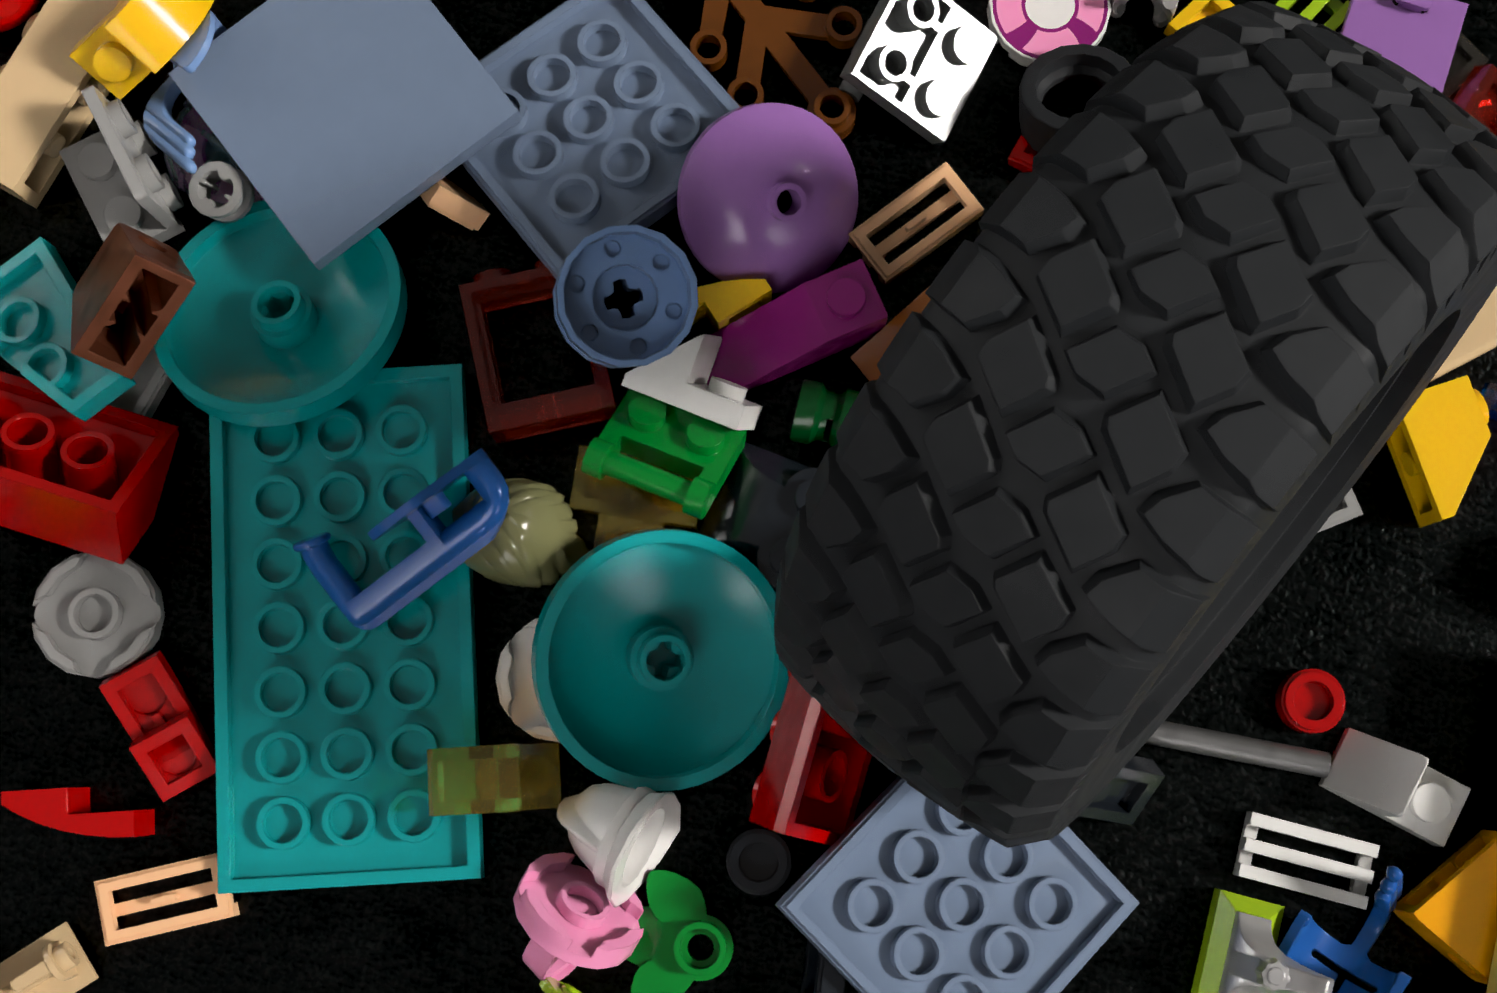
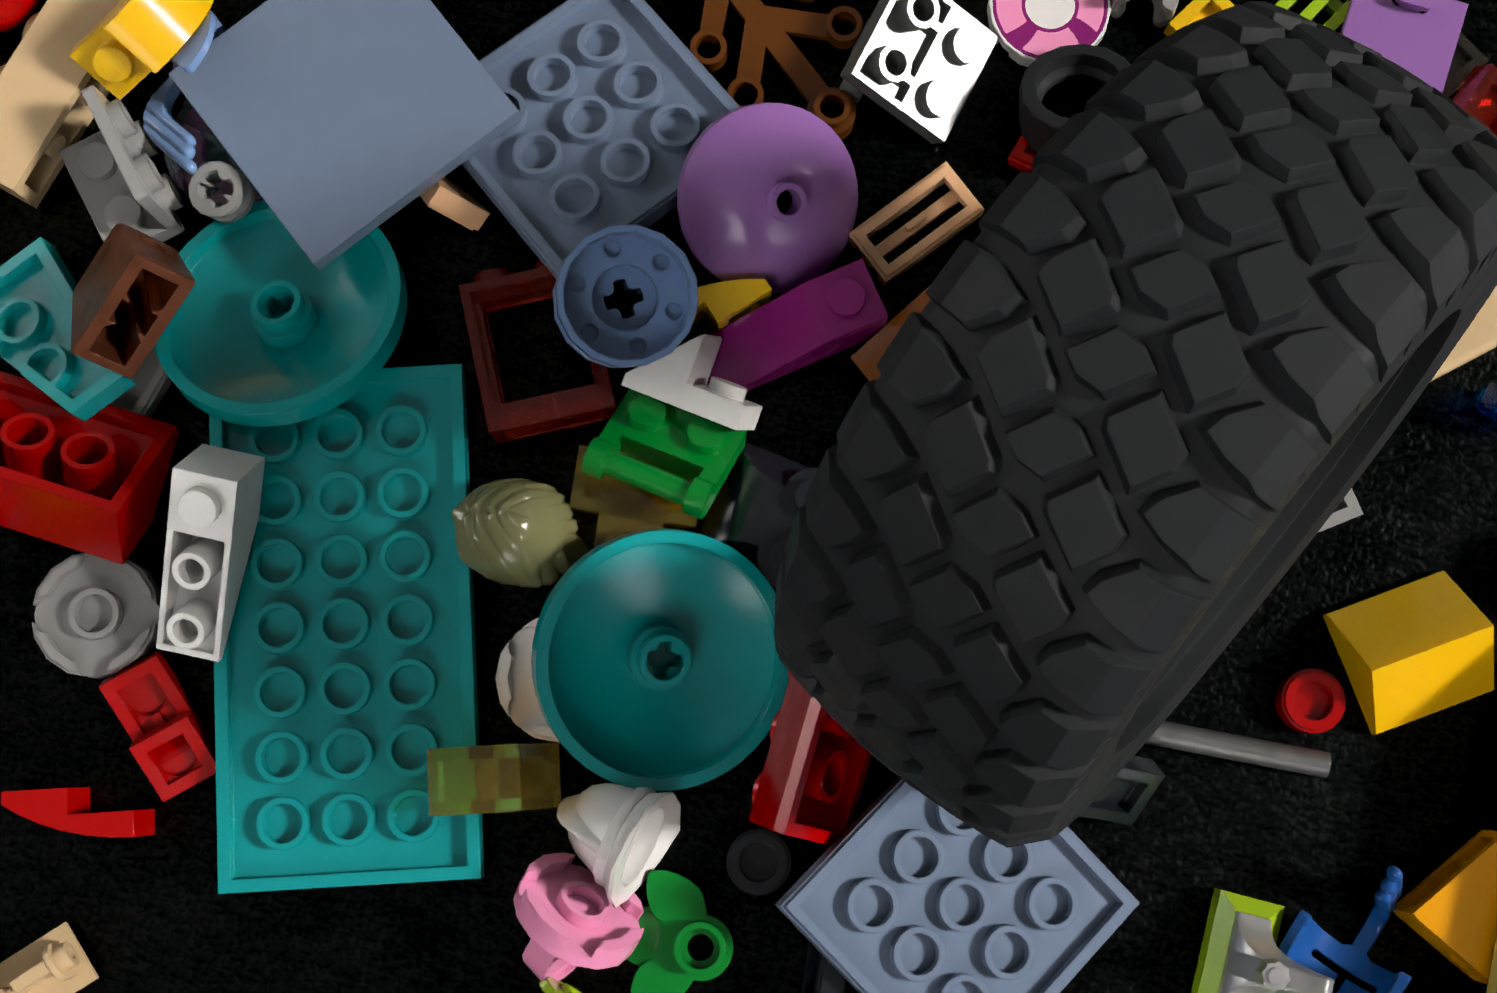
(110, 911): light nougat tile -> none
(207, 548): none -> white slope
(440, 555): blue piece -> none
(820, 413): dark green wheel -> none
(1359, 873): white tile -> none
(1395, 786): white slope -> none
(1414, 650): none -> yellow slope
(1440, 448): yellow slope -> none

